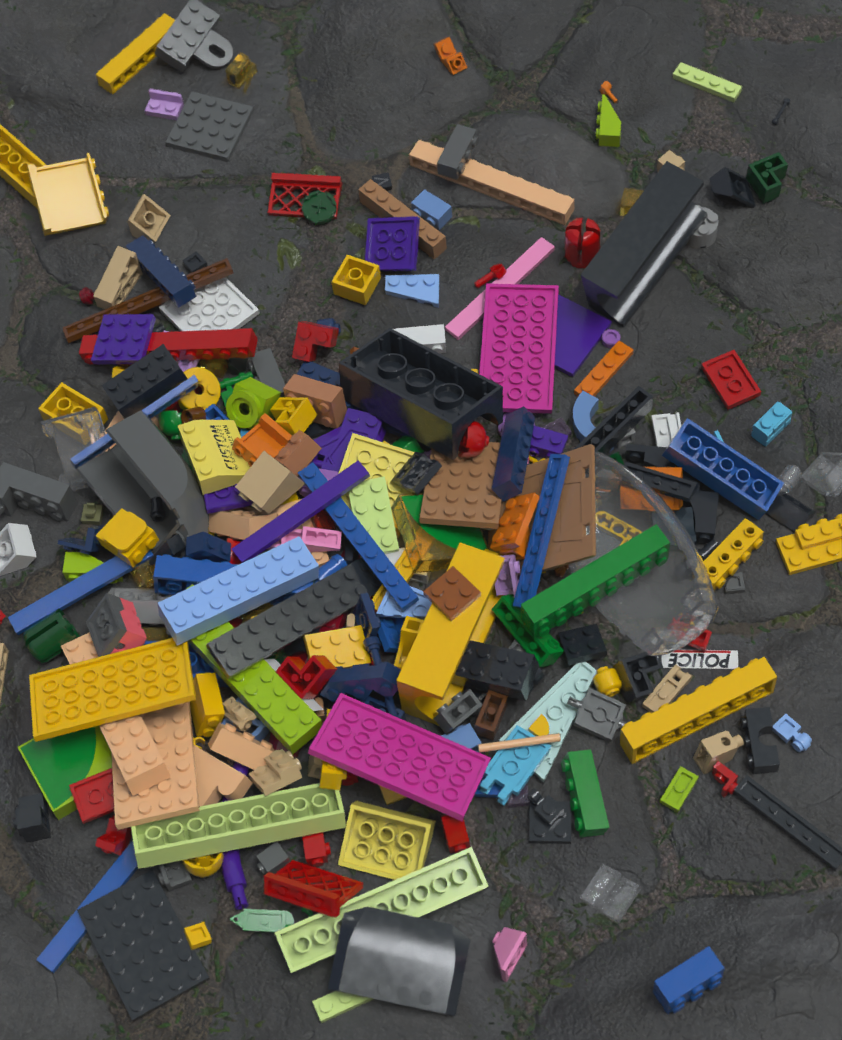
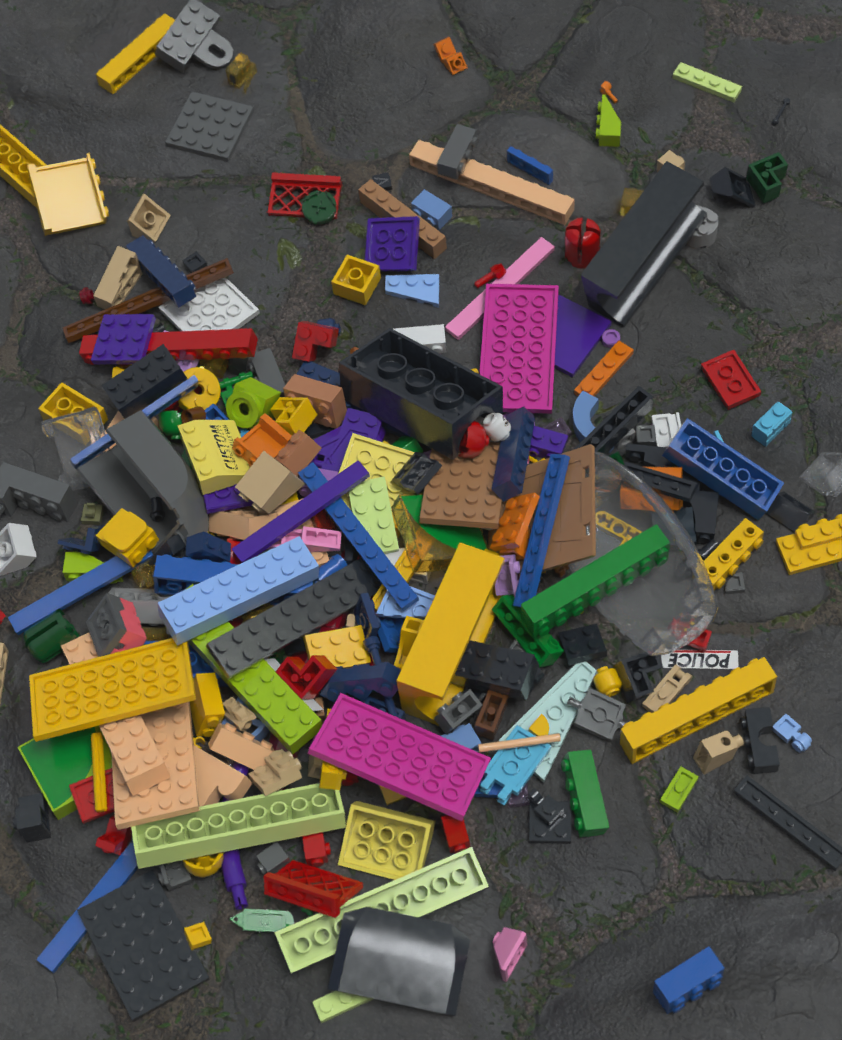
(98, 772): none -> yellow axle
(164, 104): lavender bracket -> none
(452, 593): dark orange plate -> none
(496, 426): none -> white head
(530, 165): none -> blue plate
(610, 893): clear slope -> none
(645, 435): none -> dark grey tile
(725, 775): red bracket -> none
(790, 476): clear brick -> none

